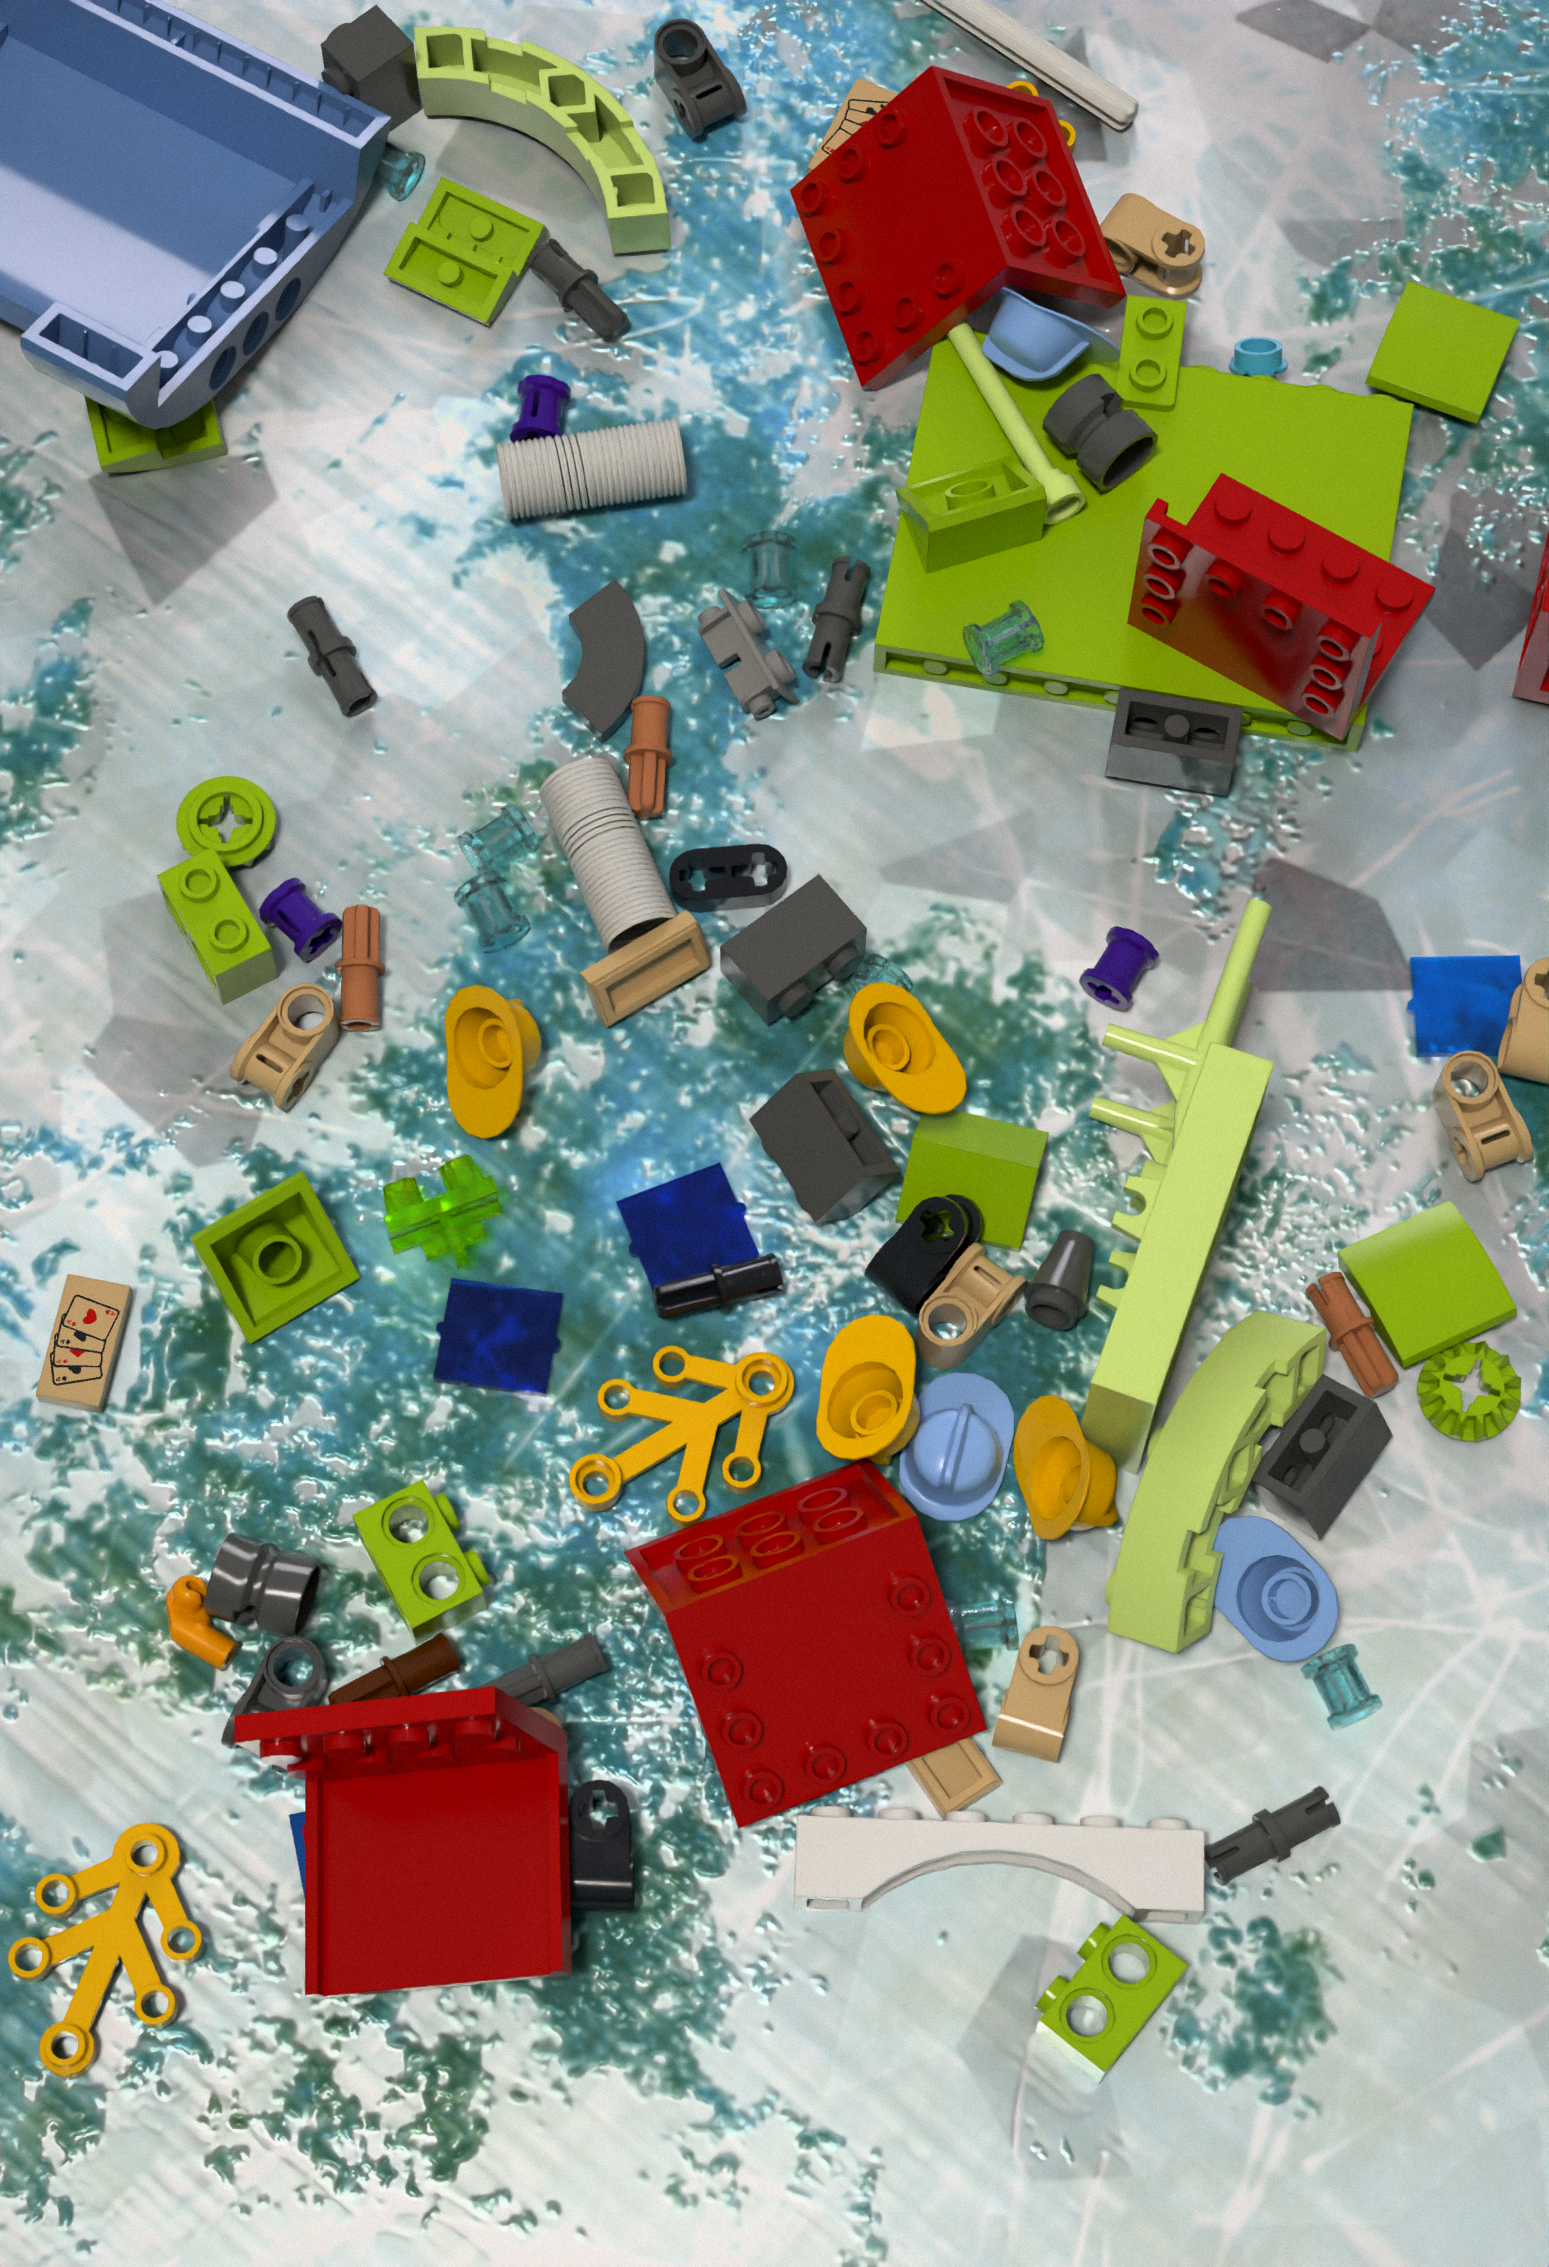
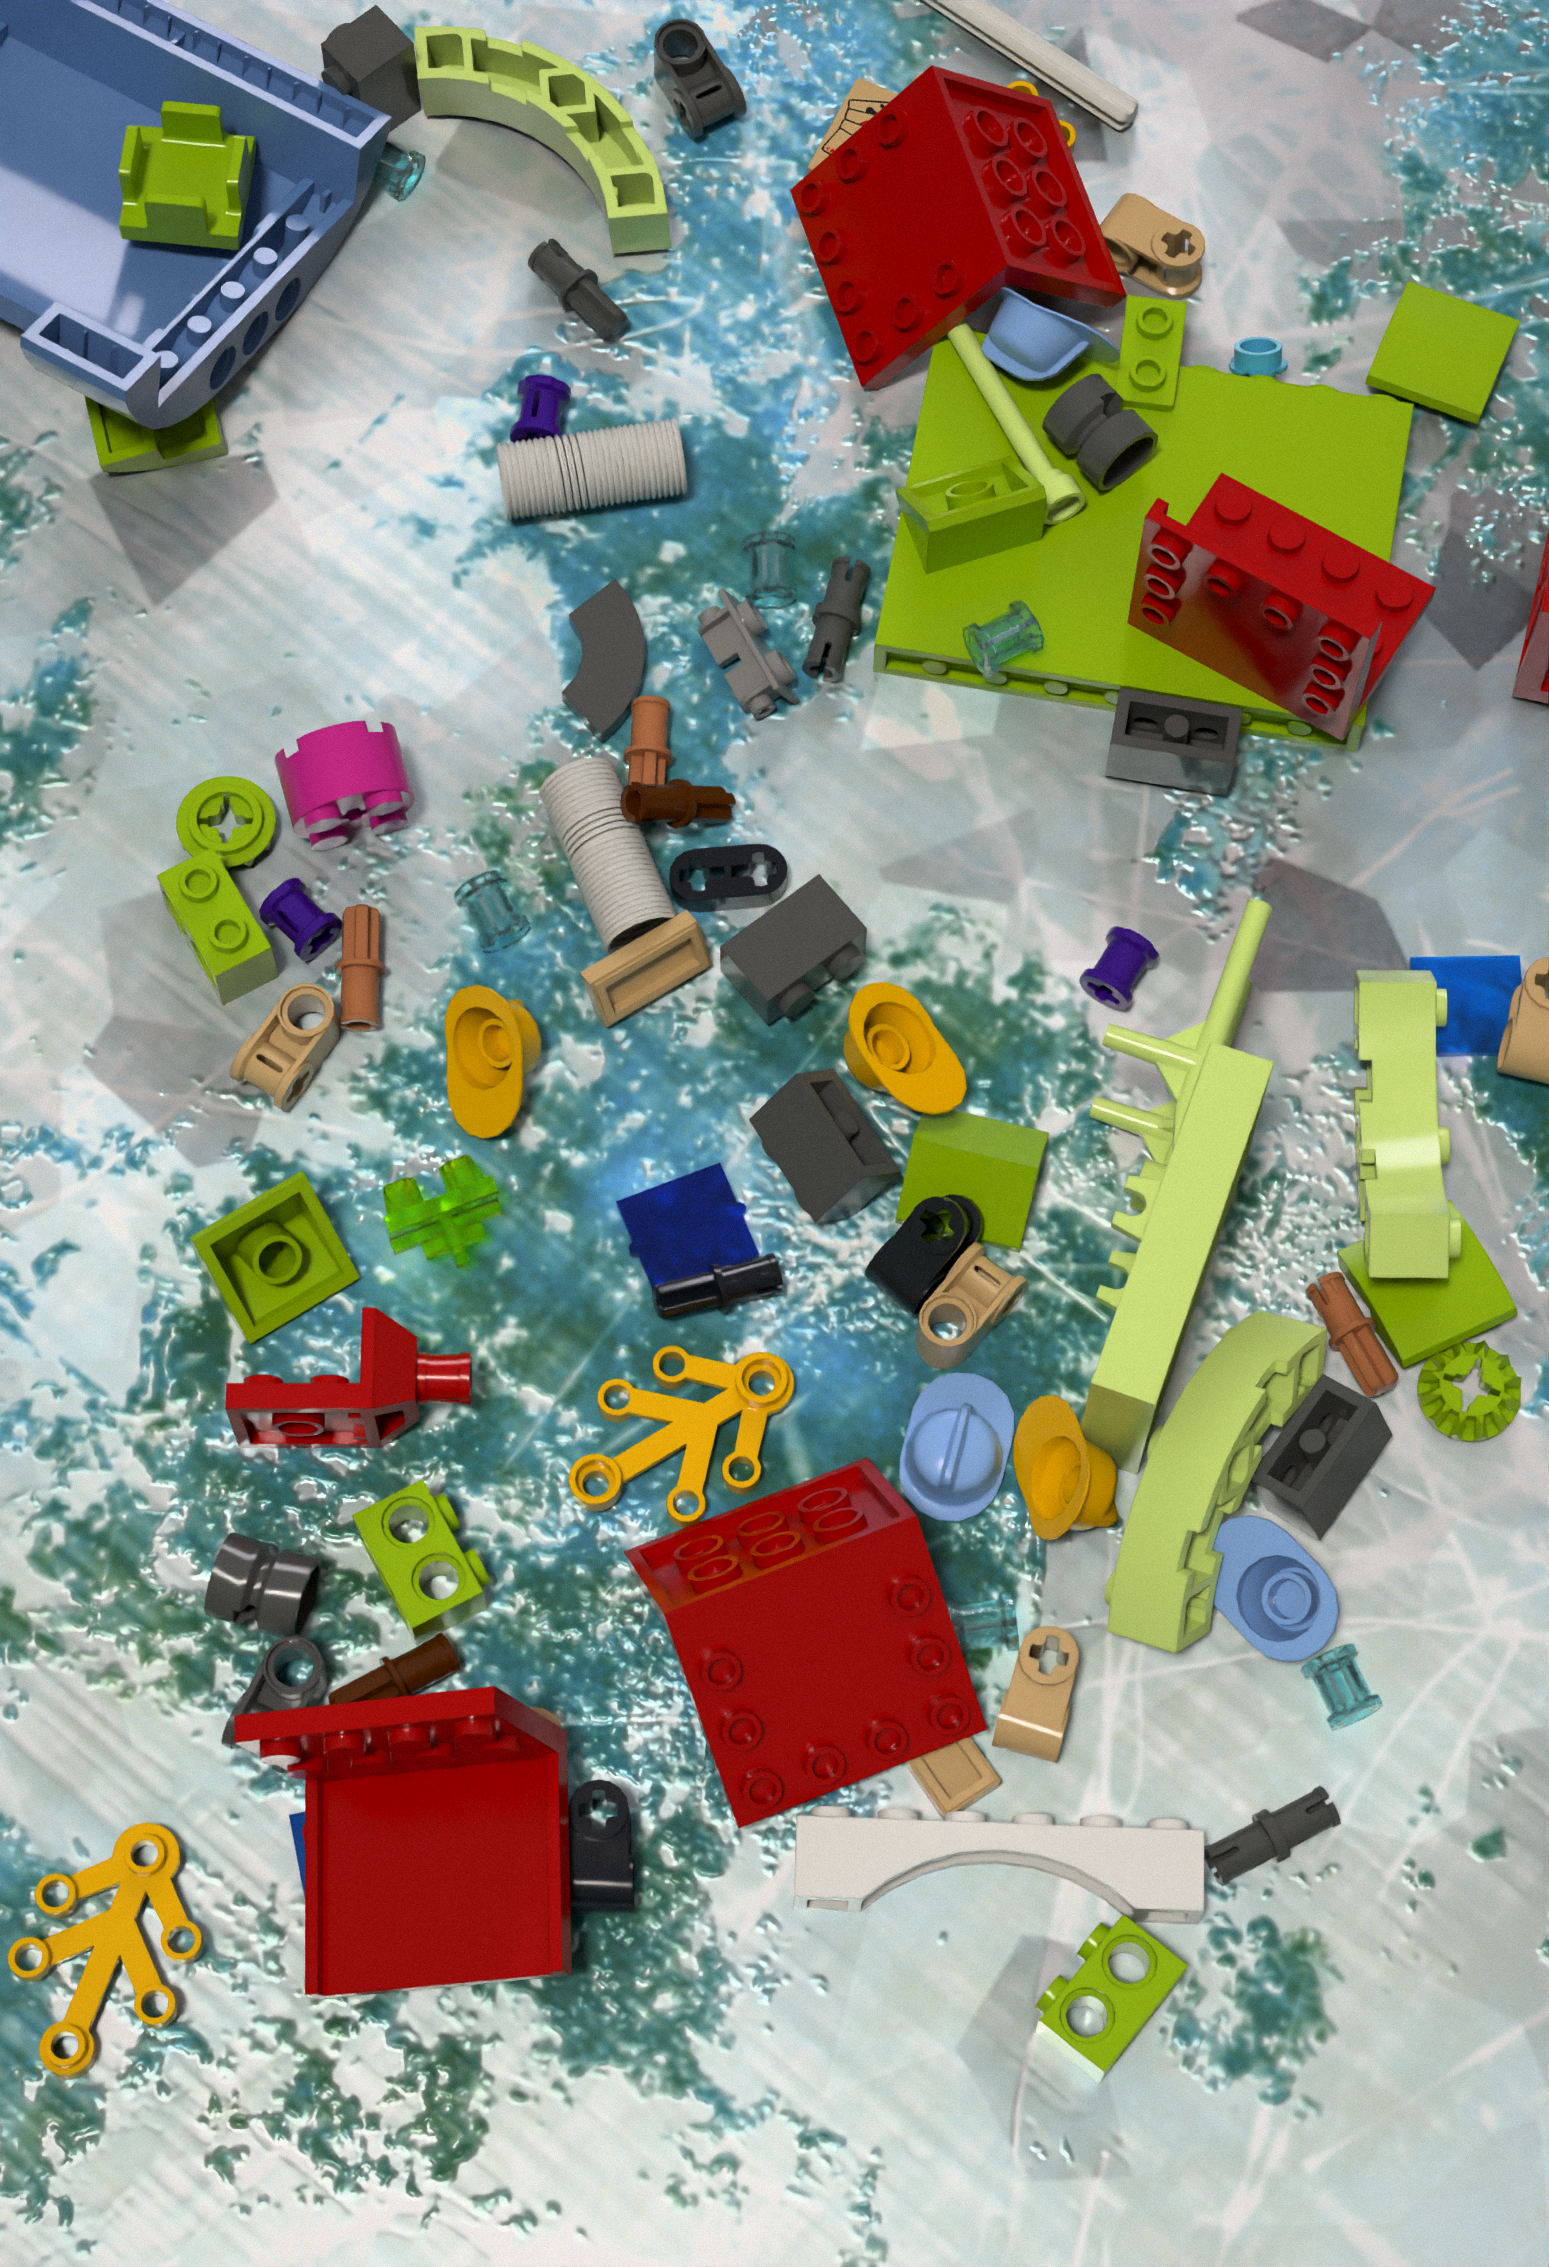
(84, 1343): tan tile -> none
(186, 179): none -> lime panel
(192, 1627): light orange arm -> none
(332, 656): dark grey pin -> none
(345, 783): none -> dark pink brick
(347, 1414): none -> red plate
(466, 251): lime slope -> none
(498, 1337): clear blue piece -> none
(499, 841): clear light blue bush -> none
(553, 1672): dark grey axle -> none
(676, 803): none -> reddish brown axle
(868, 1391): yellow piece -> none
(880, 970): clear light blue bush -> none
(1061, 1283): dark grey cone -> none
(1398, 1126): none -> yellowish green brick
(1483, 1127): tan piece -> none

